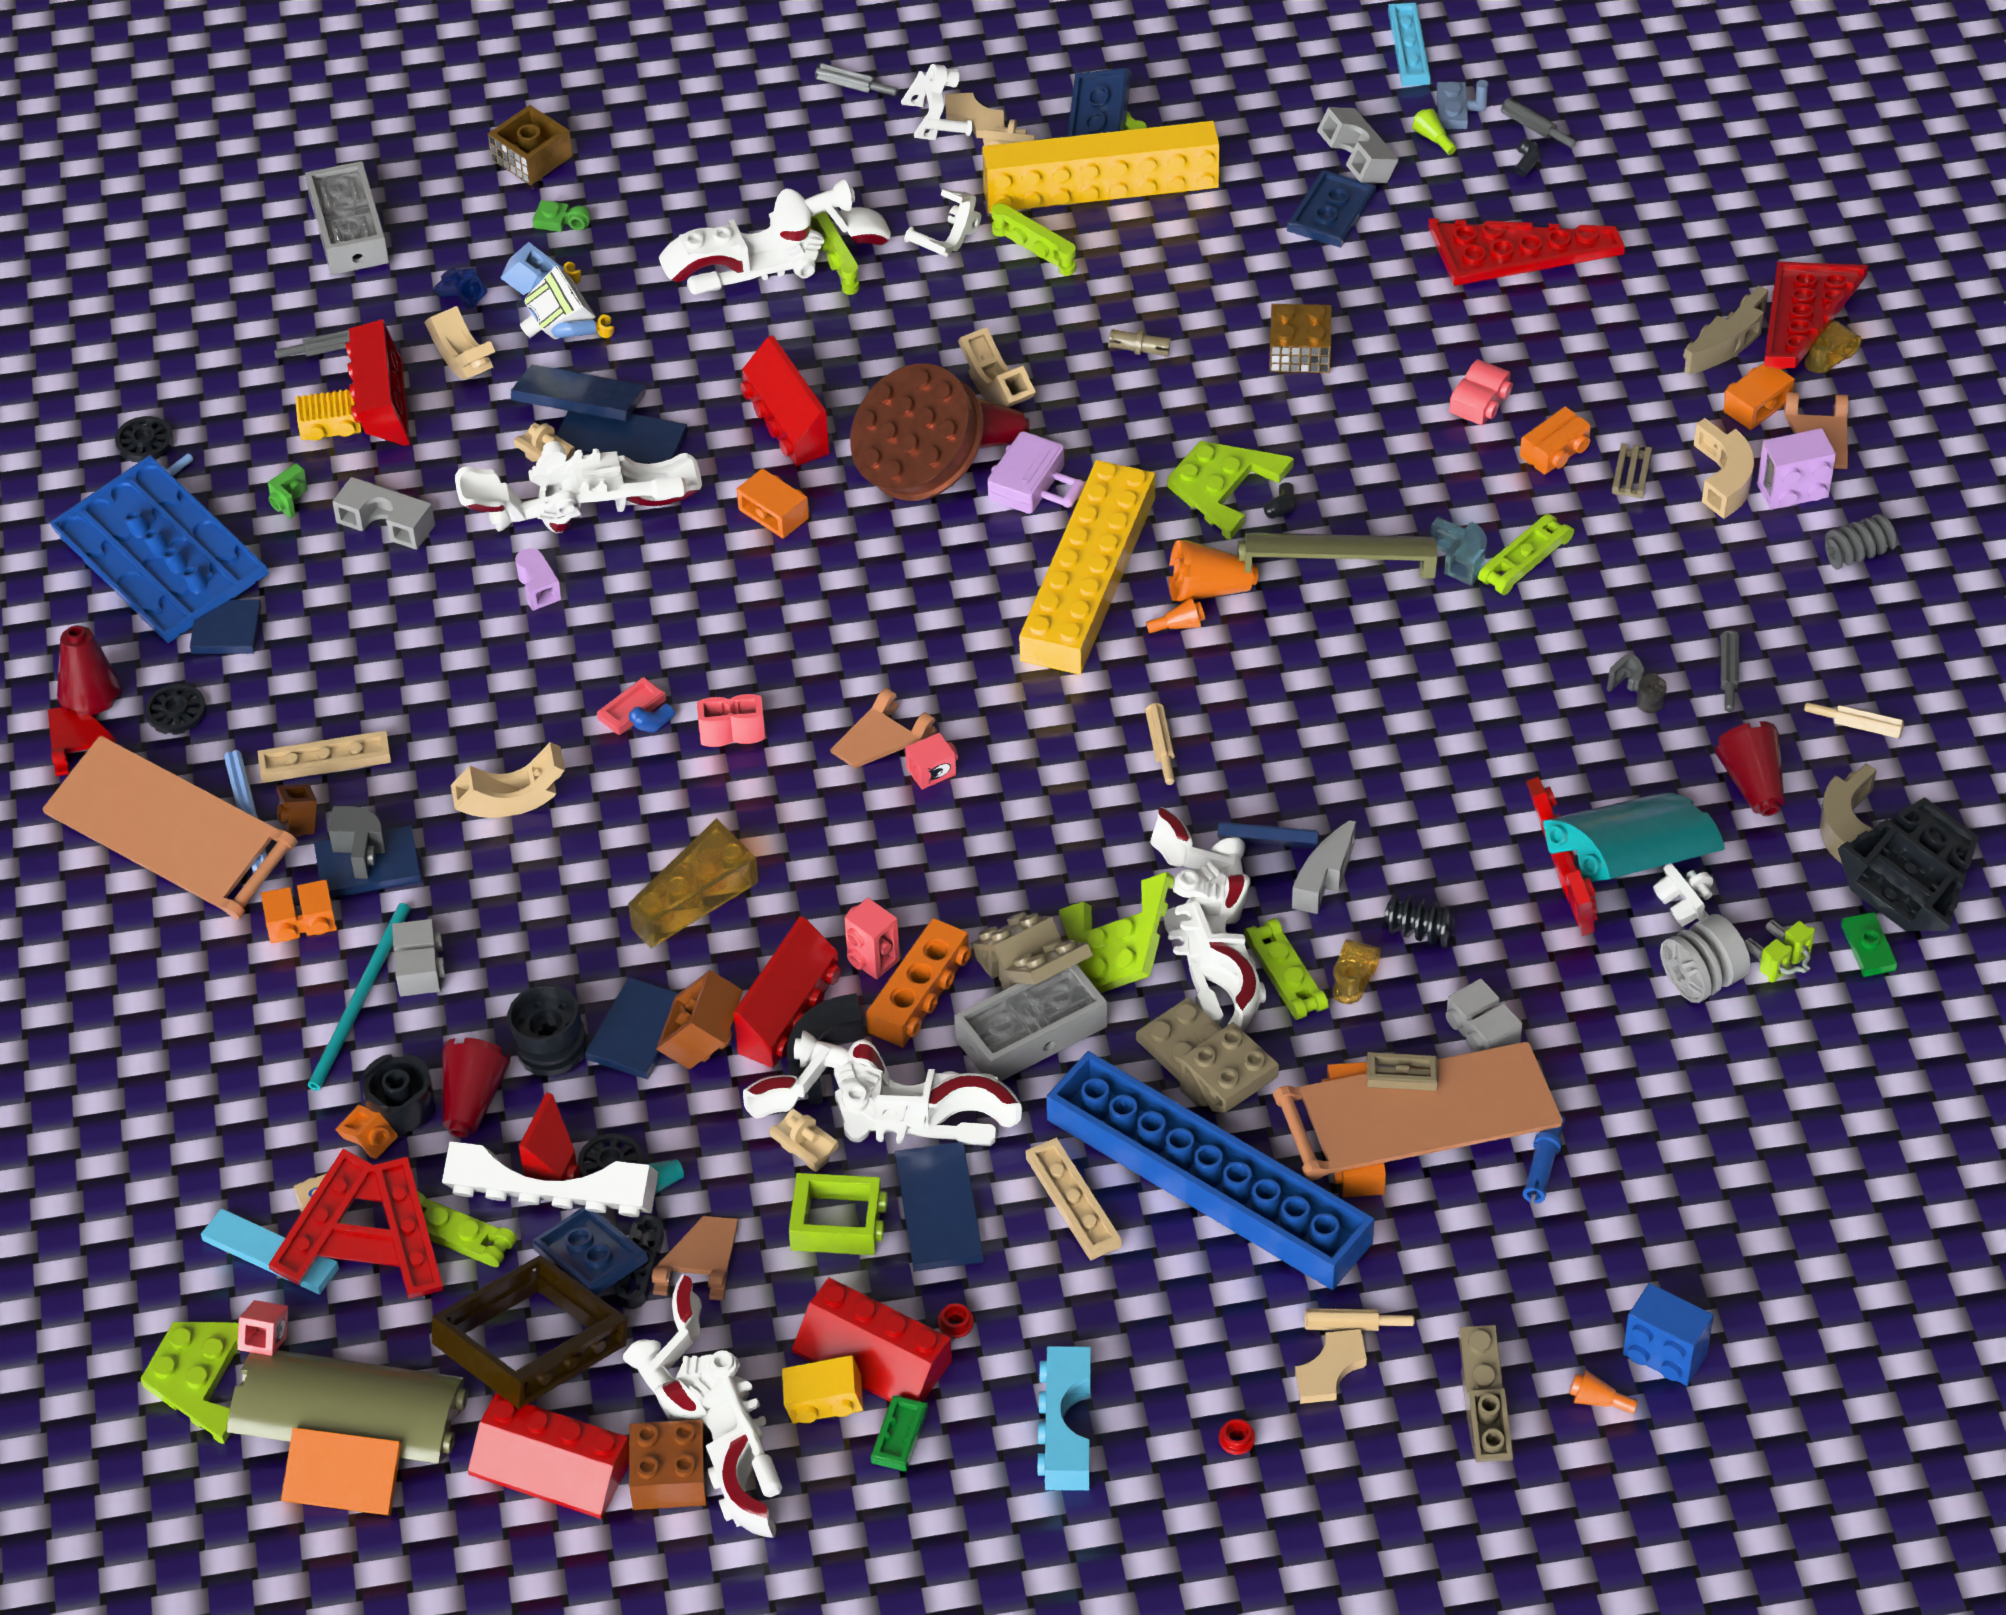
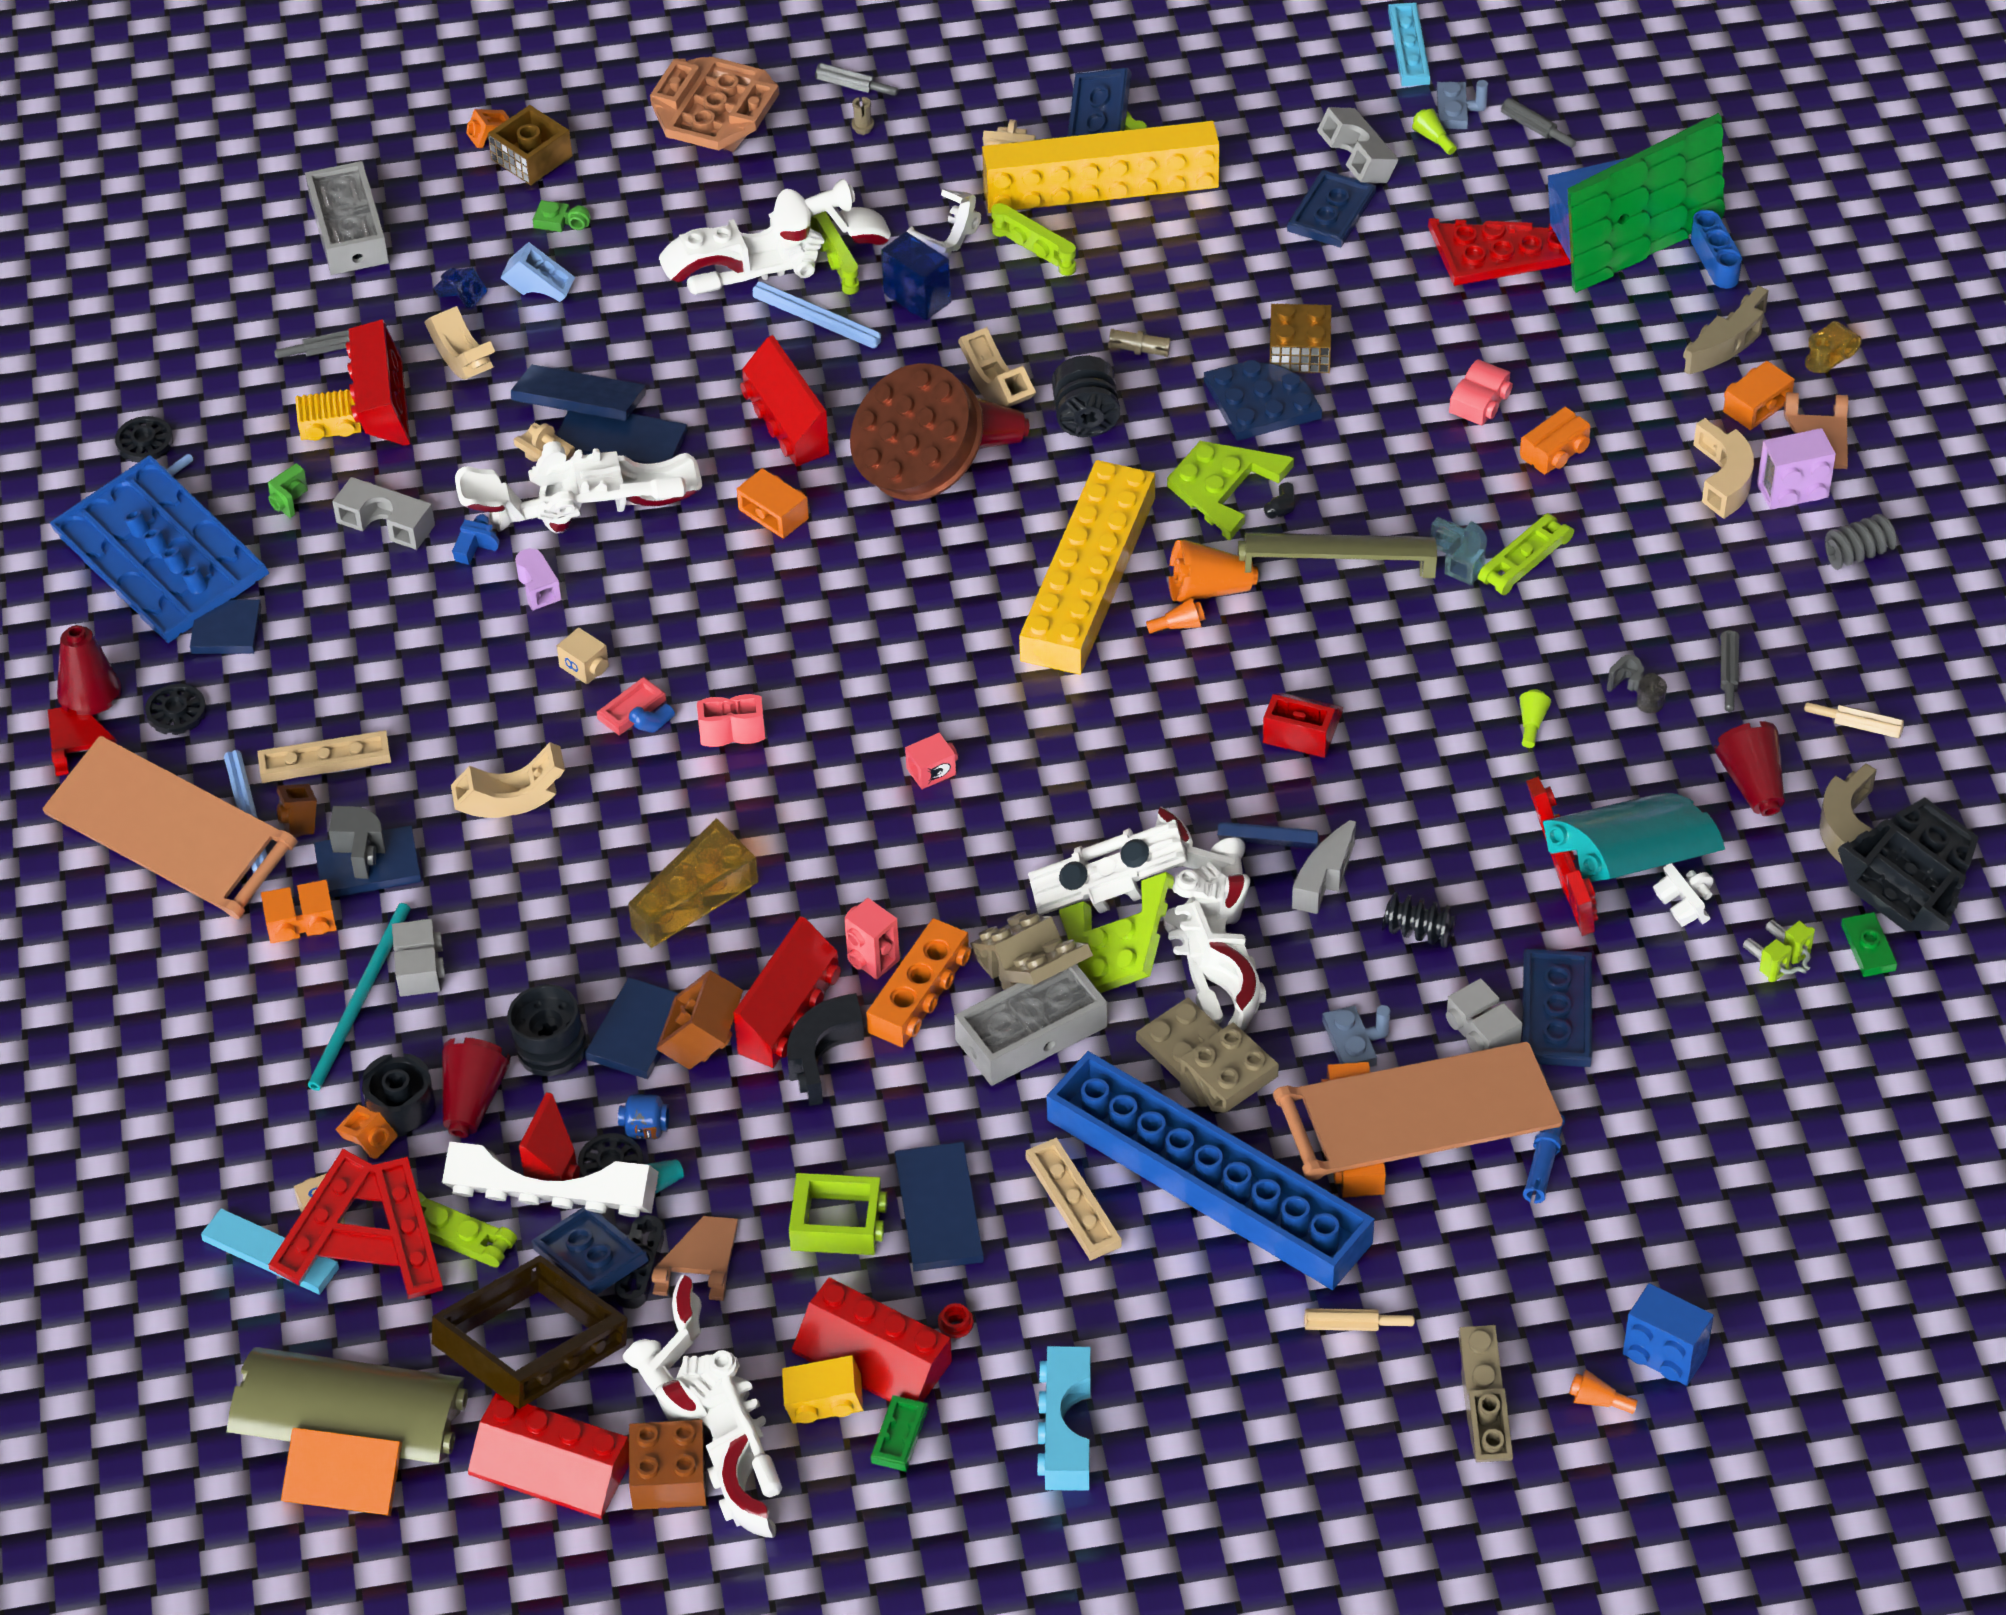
(189, 1369): lime wing -> none
(262, 1327): coral brick -> none
(474, 535): none -> blue piece
(482, 123): none -> orange bracket
(561, 308): torso -> none
(582, 656): none -> tan brick
(644, 1116): none -> blue head
(712, 101): none -> nougat piece
(803, 1138): tan hips -> none
(817, 315): none -> light blue axle
(862, 120): none -> dark tan pin
(879, 735): nougat flag -> none
(879, 1104): white piece -> none
(916, 276): none -> clear blue brick
(932, 85): white piece -> none
(965, 107): tan tile -> none
(1028, 473): lavender piece -> none
(1085, 396): none -> black wheel
(1111, 876): none -> white piece
(1161, 739): tan axle -> none
(1240, 1429): red plate -> none
(1261, 398): none -> dark blue plate
(1285, 969): lime plate -> none
(1300, 724): none -> red slope
(1320, 1377): tan tile -> none
(1350, 1036): none -> sand blue plate
(1353, 970): clear yellow piece -> none
(1402, 1076): dark tan tile -> none
(1530, 158): black arm -> none
(1533, 707): none -> lime cone
(1558, 1006): none -> dark blue tile
(1634, 454): dark tan tile -> none
(1637, 204): none -> green piece
(1705, 958): light grey wheel -> none
(1716, 249): none -> blue beam
(1804, 305): red wing -> none

